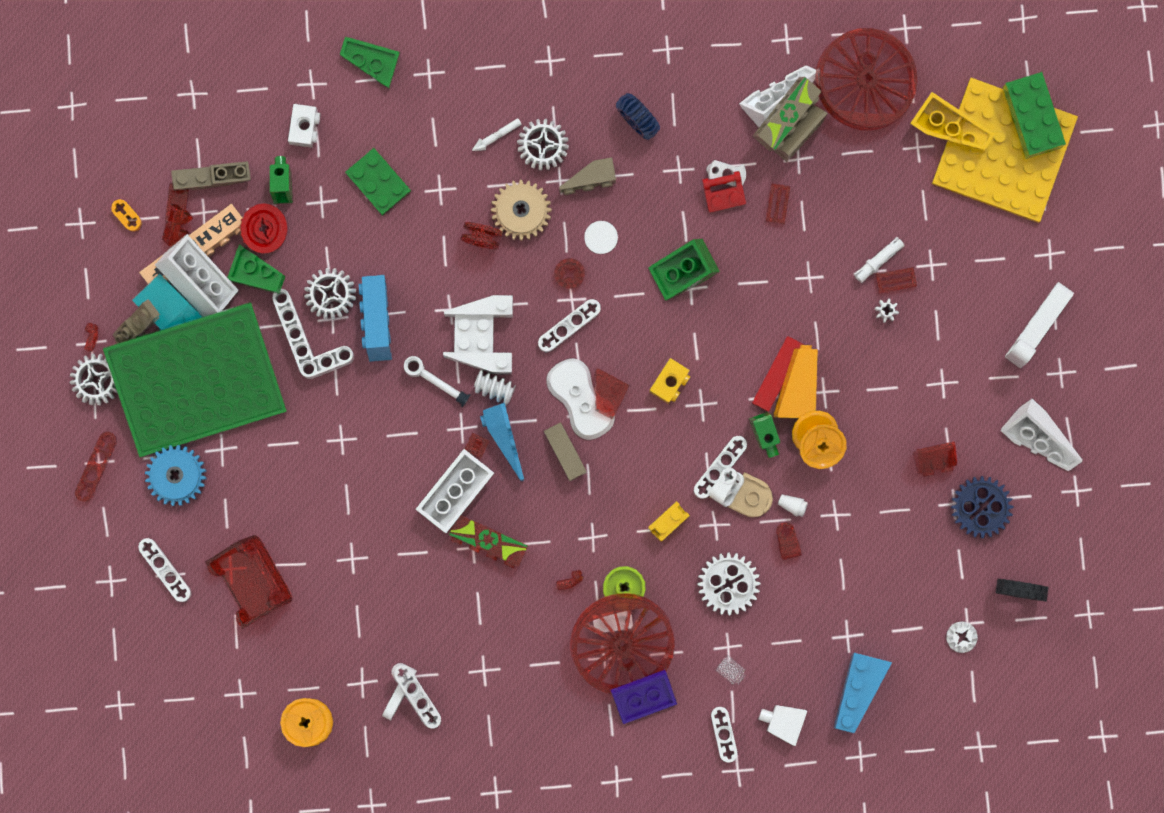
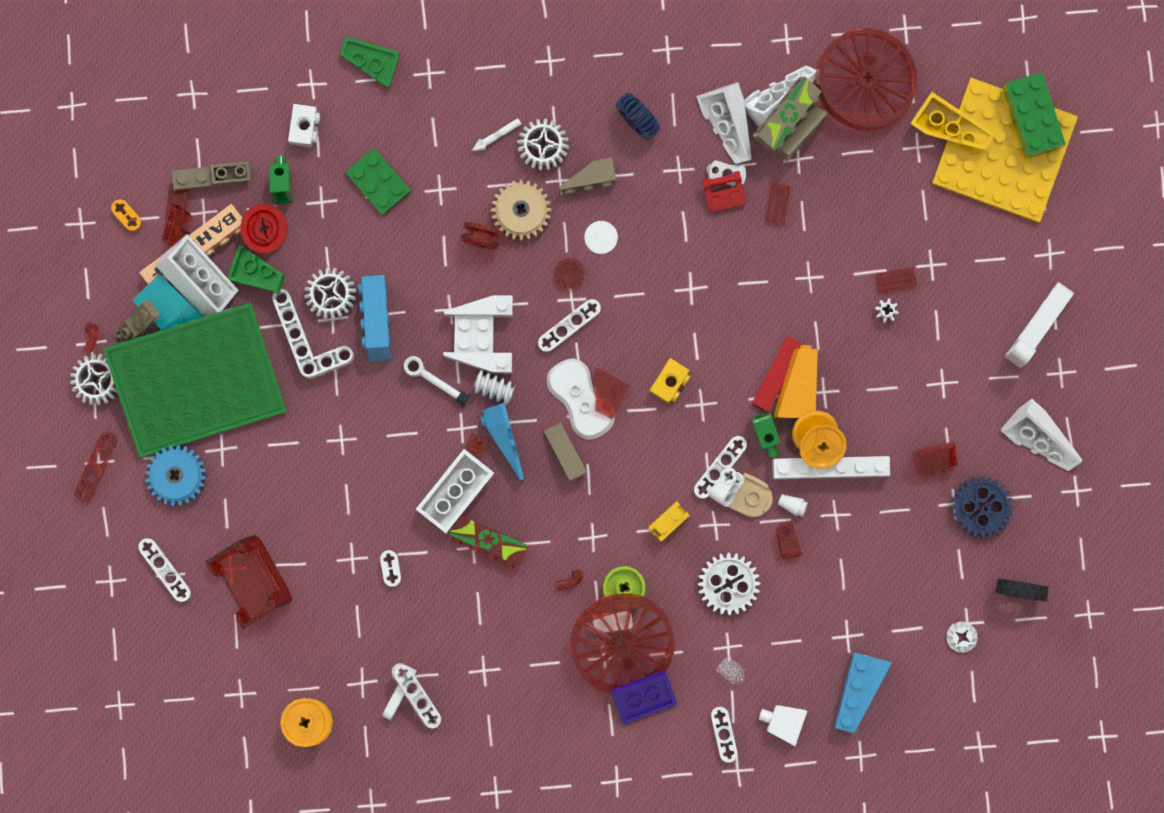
(395, 567): none -> white beam
(684, 269): green slope -> none
(728, 116): none -> white wedge
(846, 468): none -> white brick
(884, 255): white pin -> none

